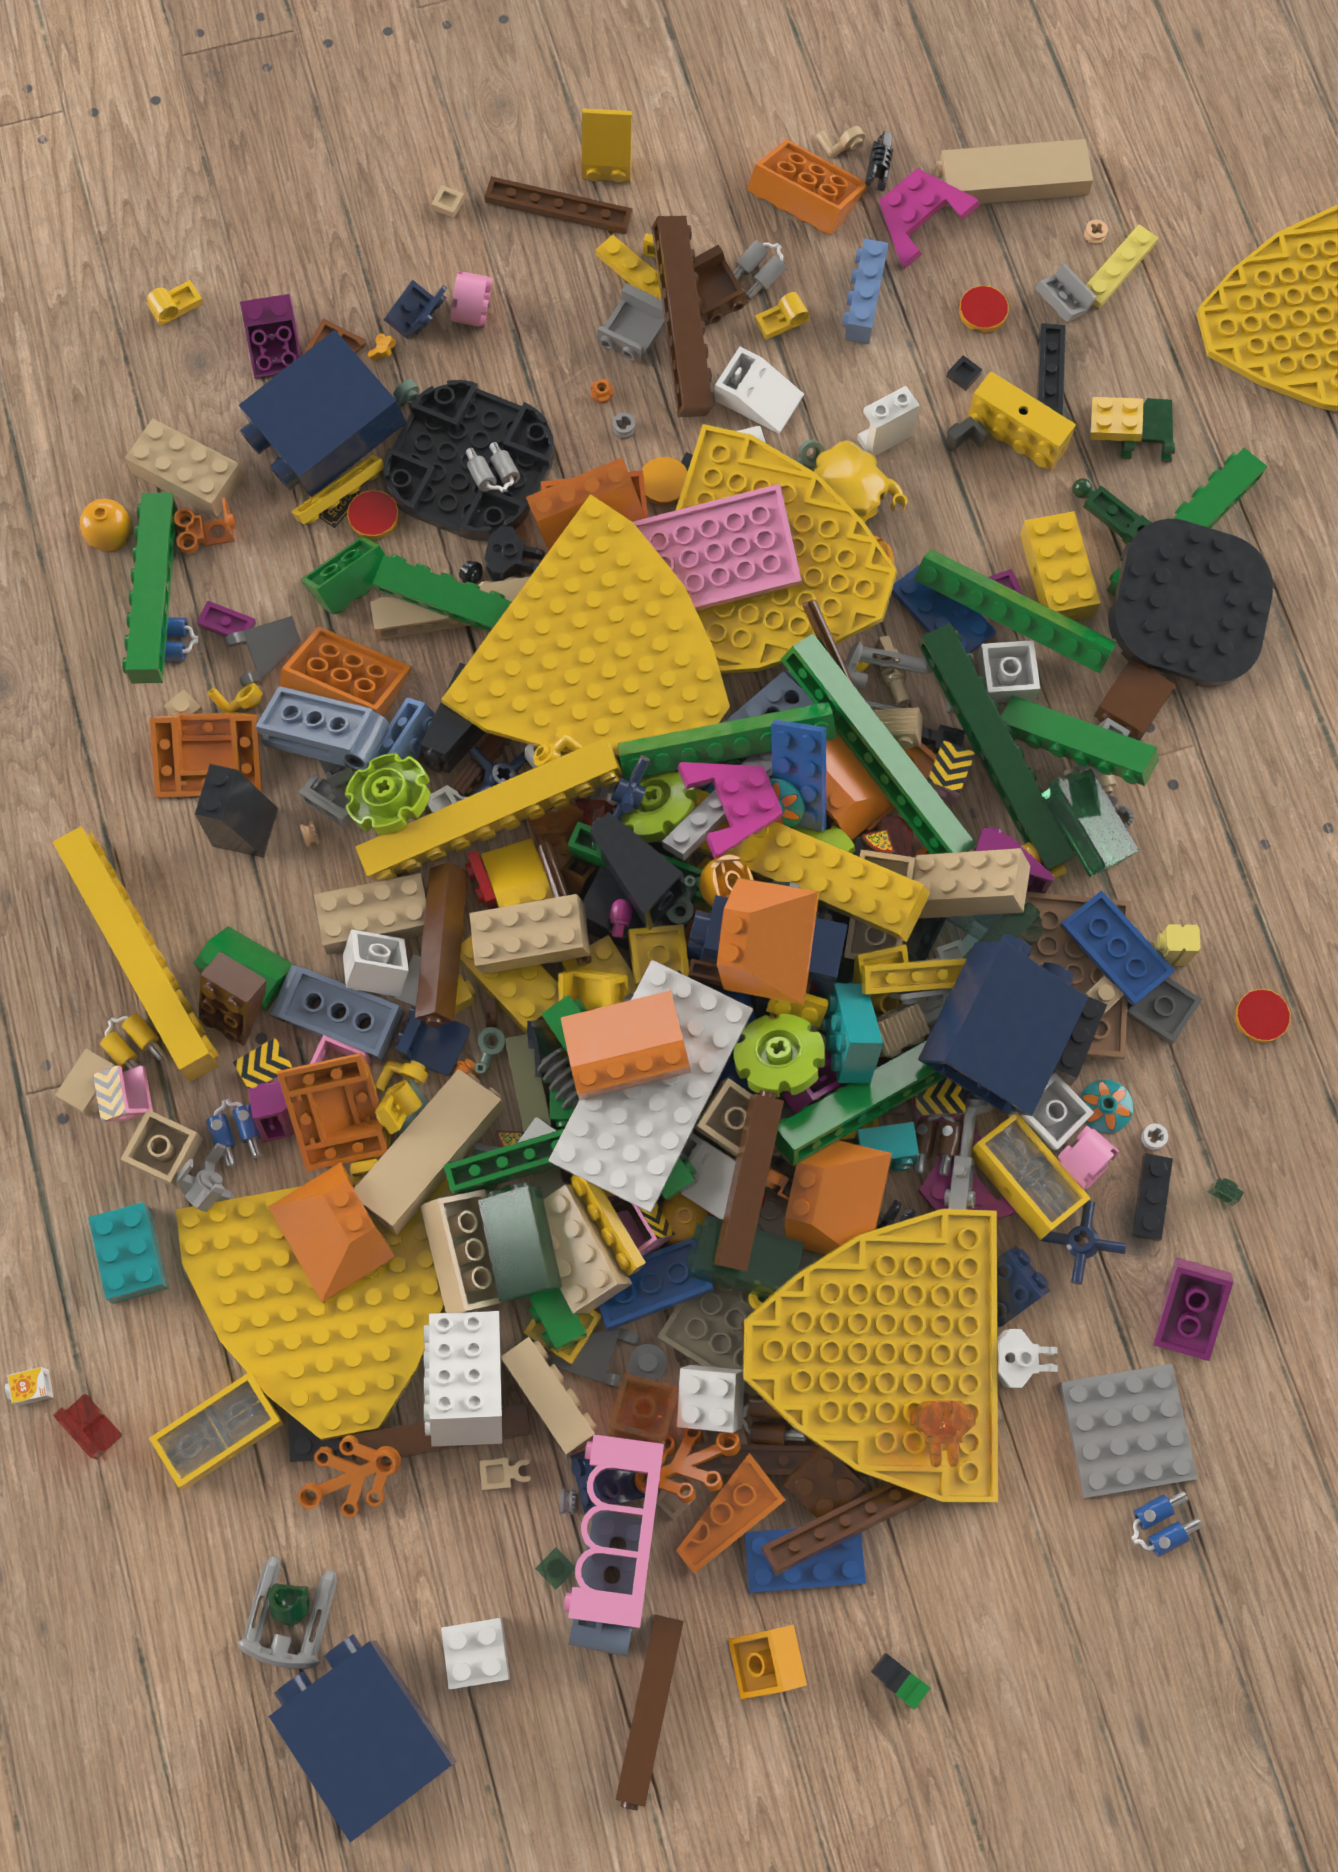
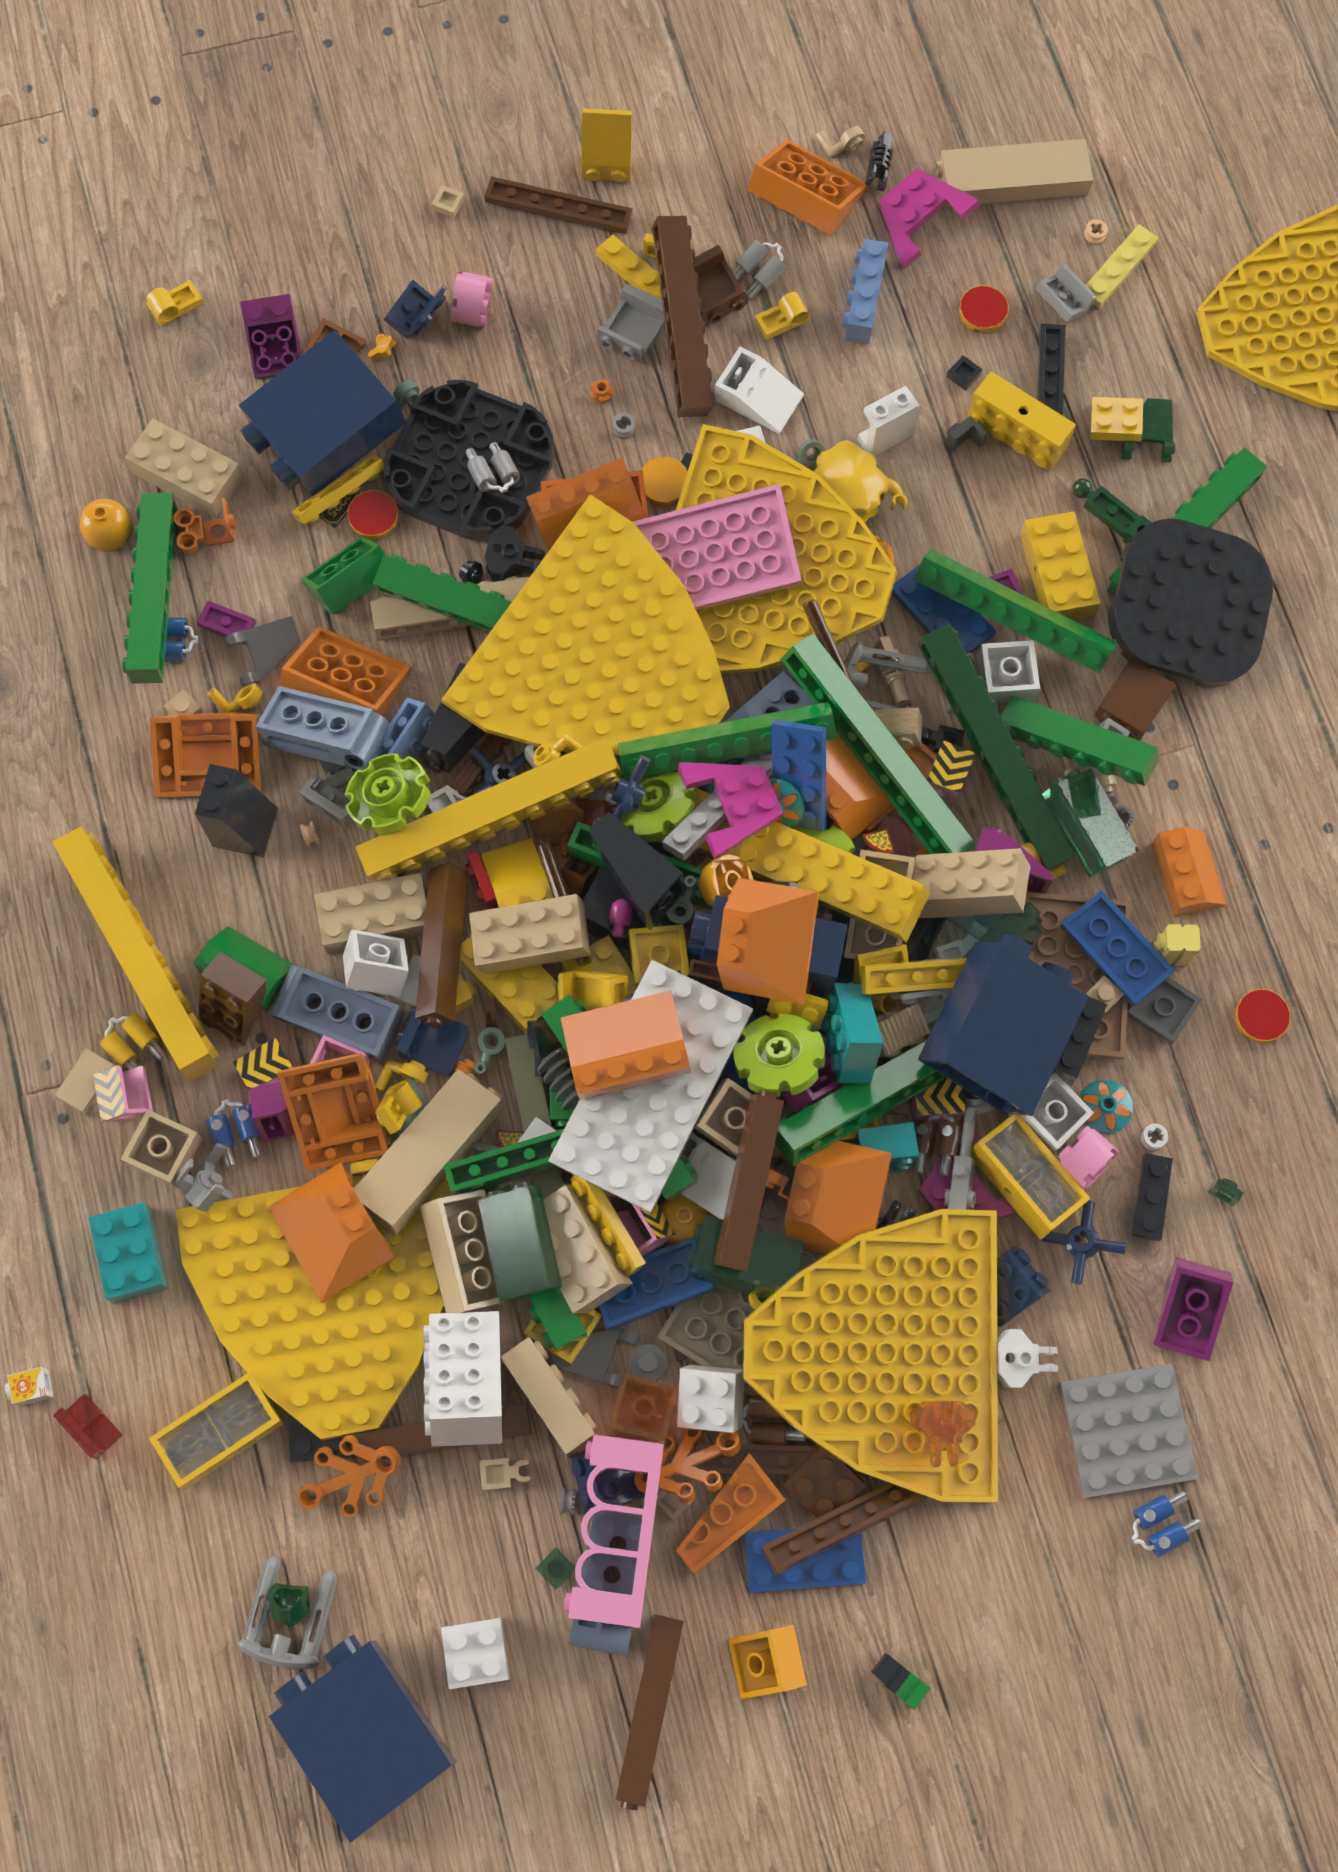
(1187, 871): none -> orange slope

